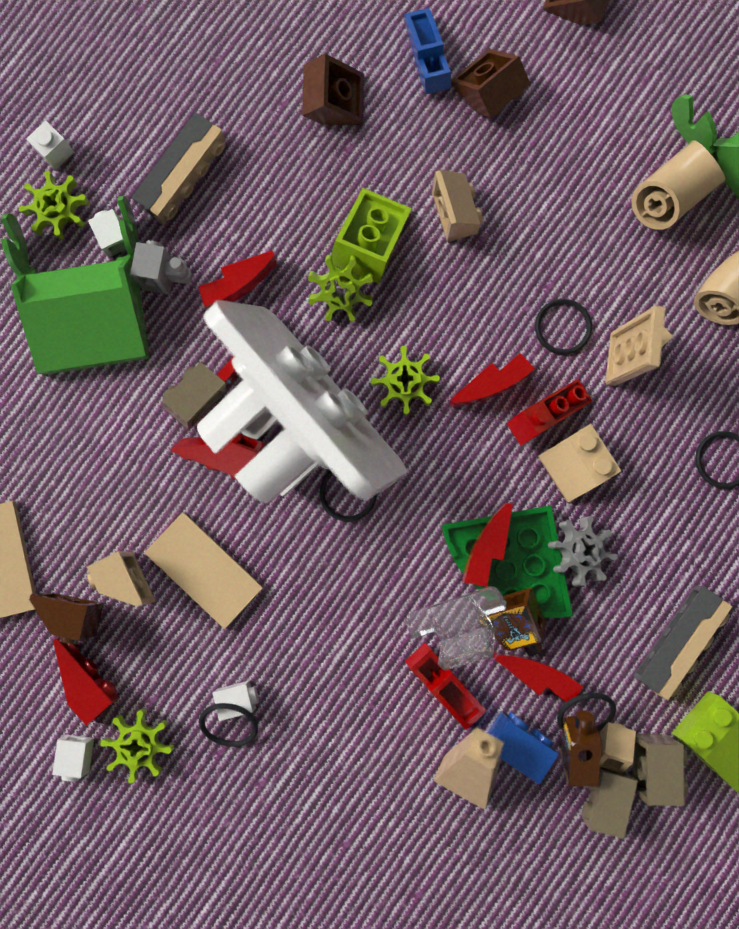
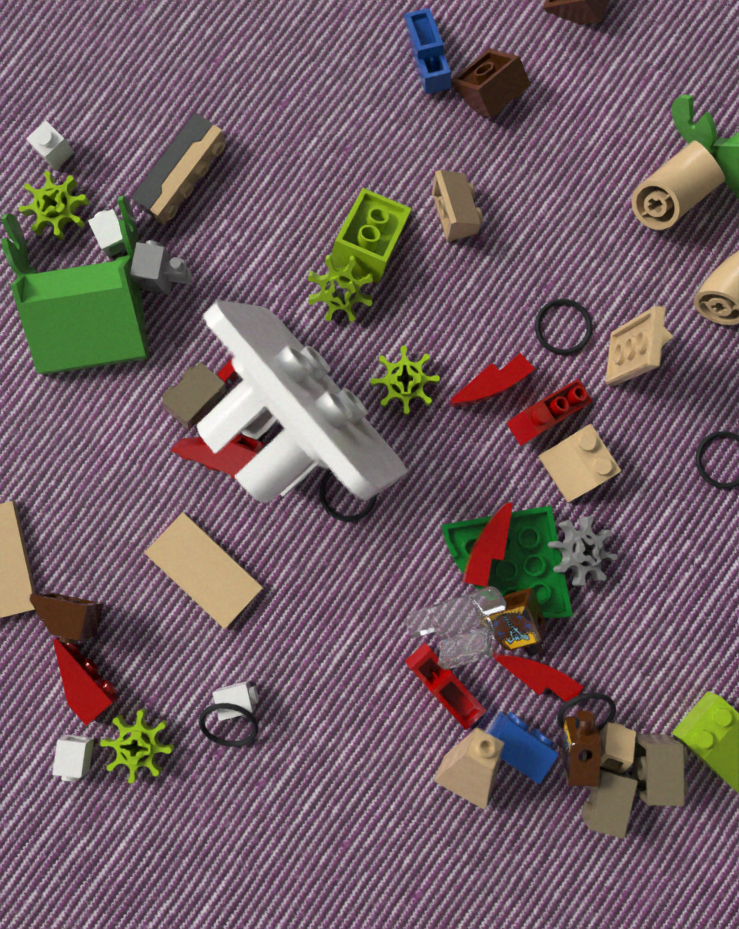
(120, 579): tan slope -> none
(238, 279): red slope -> none
(332, 92): reddish brown slope -> none
(682, 642): dark grey piece -> none

